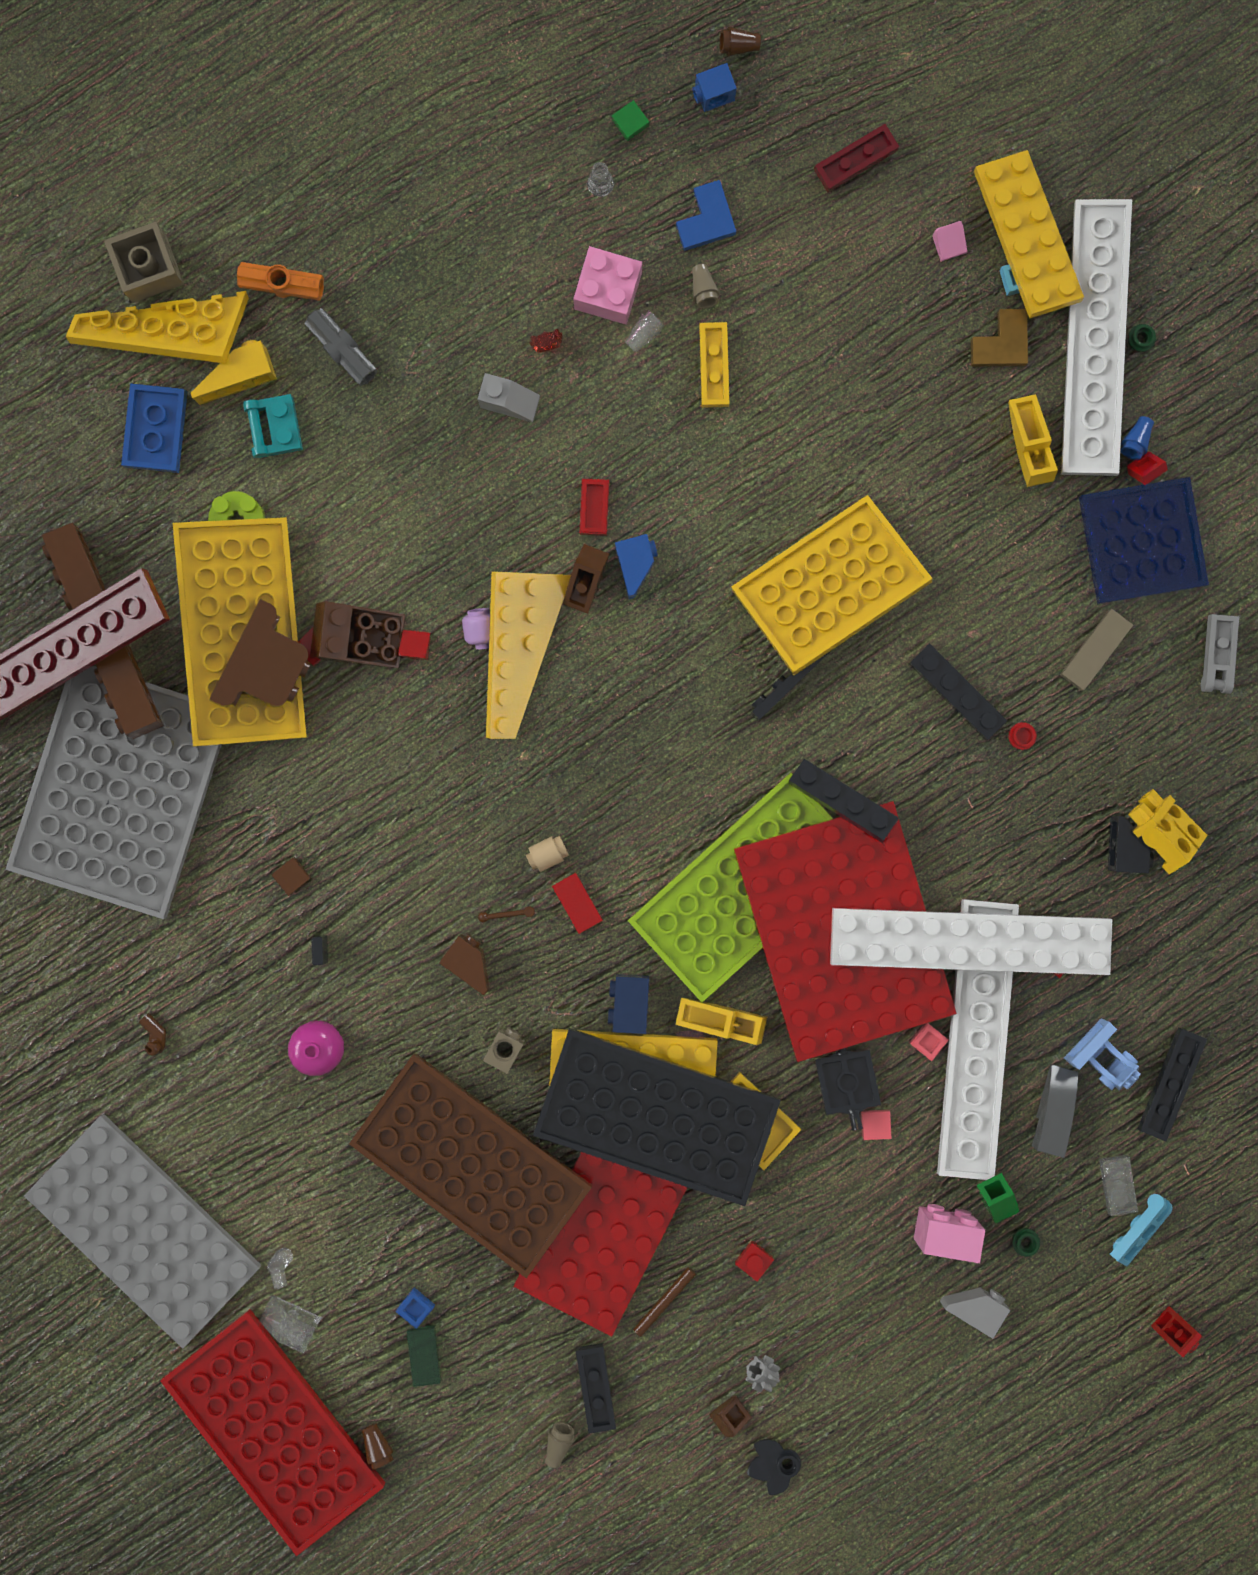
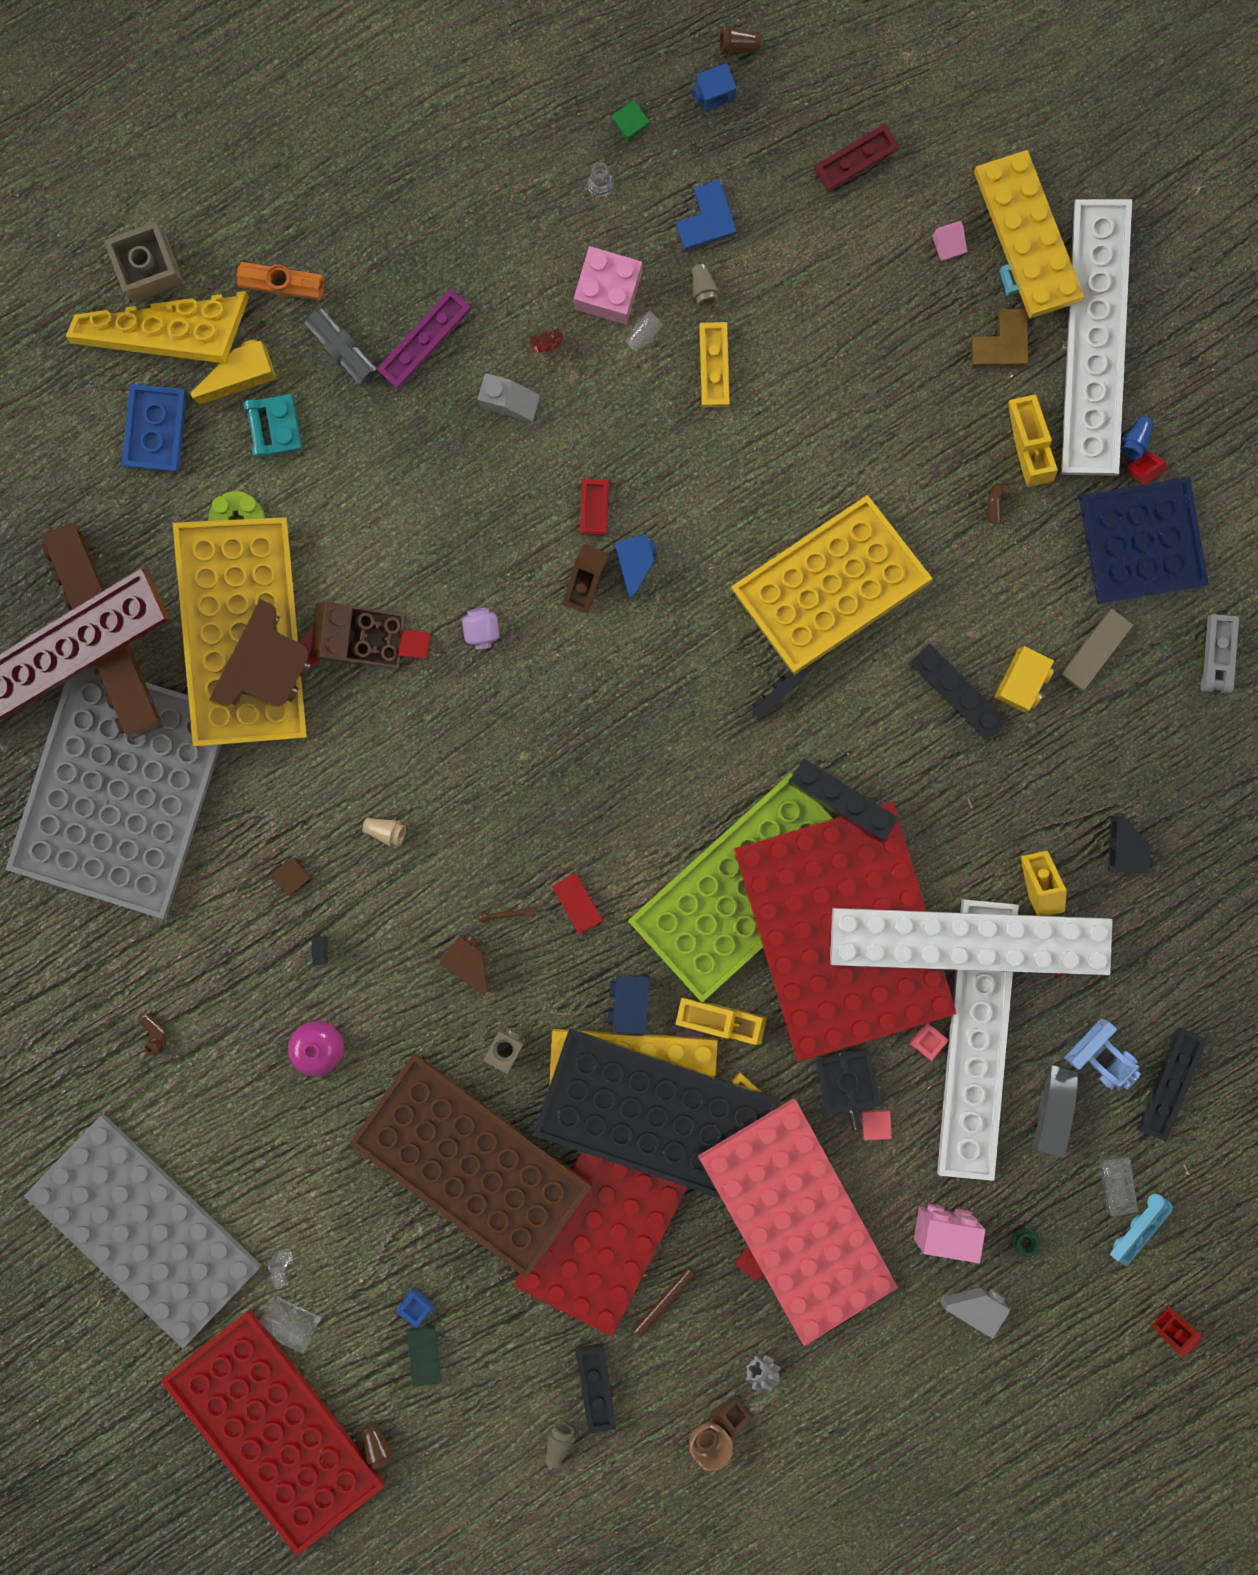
(387, 831): none -> tan cone
(424, 339): none -> magenta plate
(520, 628): yellow wing -> none
(547, 853): tan brick -> none
(711, 1446): none -> medium nougat hair
(769, 1465): black plate -> none
(798, 1221): none -> coral plate
(994, 502): none -> reddish brown arm
(998, 1198): green brick -> none
(1022, 736): red plate -> none
(1024, 679): none -> yellow brick
(1043, 884): none -> yellow slope
(1147, 332): dark green plate -> none
(1167, 830): yellow hips -> none

